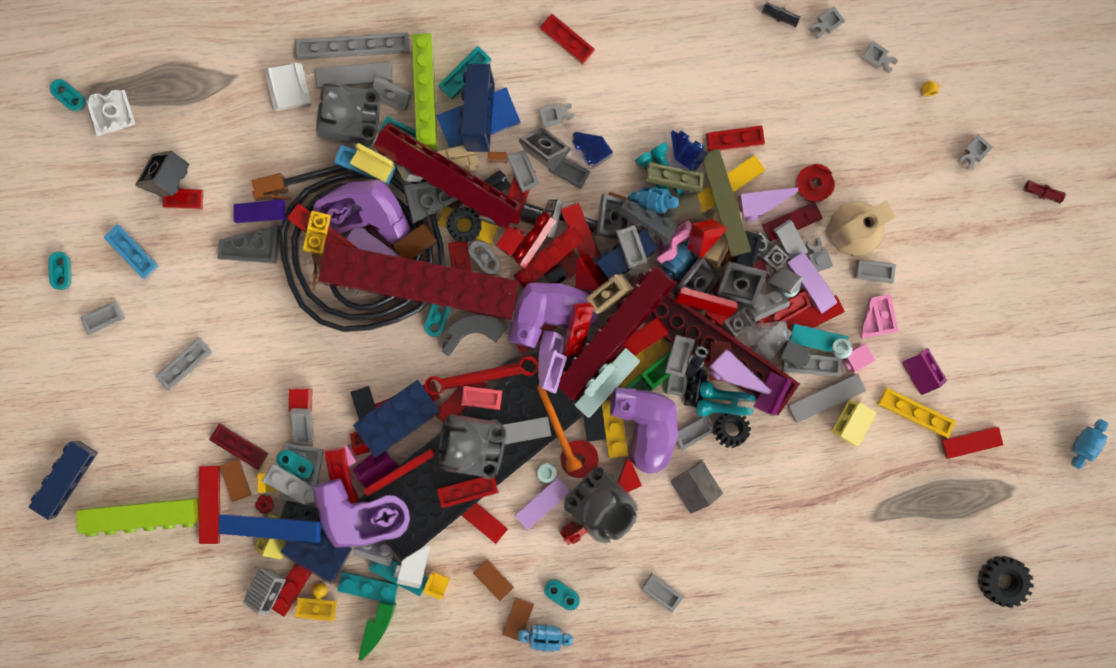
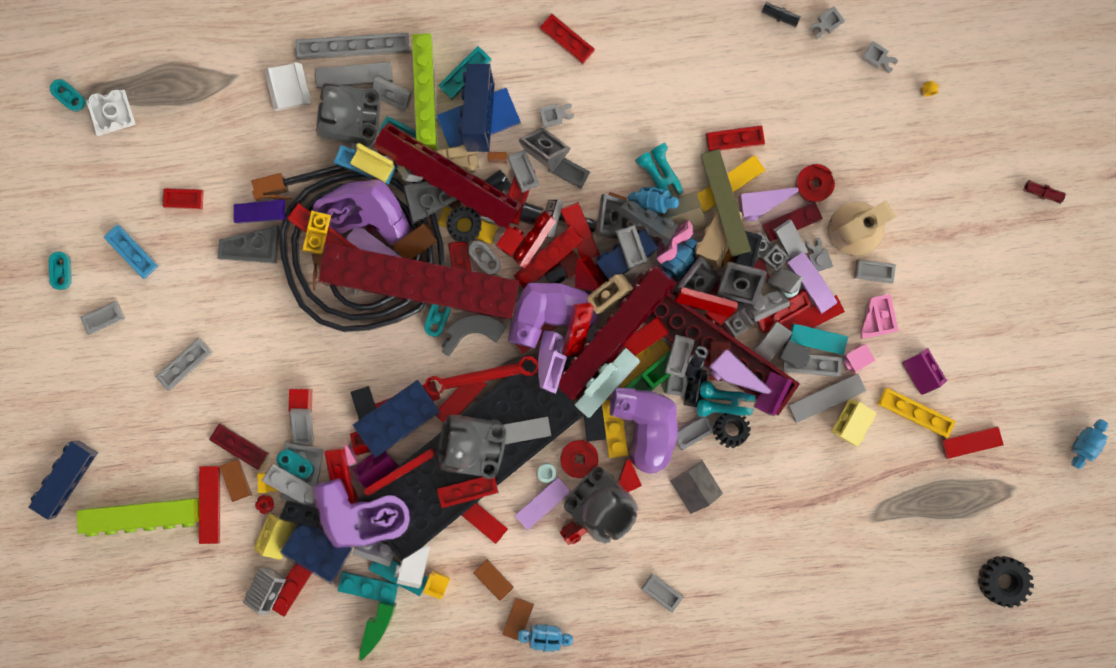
(163, 174): black slope -> none
(270, 528): blue tile -> none
(316, 608): yellow plate -> none
(481, 397): coral tile -> none
(563, 593): teal plate -> none
(572, 462): orange piece -> none
(593, 147): clear blue slope -> none
(674, 177): olive tile -> none
(687, 152): clear blue slope -> none
(704, 235): red slope -> none
(765, 333): clear slope -> none
(842, 348): light aqua tile -> none
(976, 151): light grey plate -> none

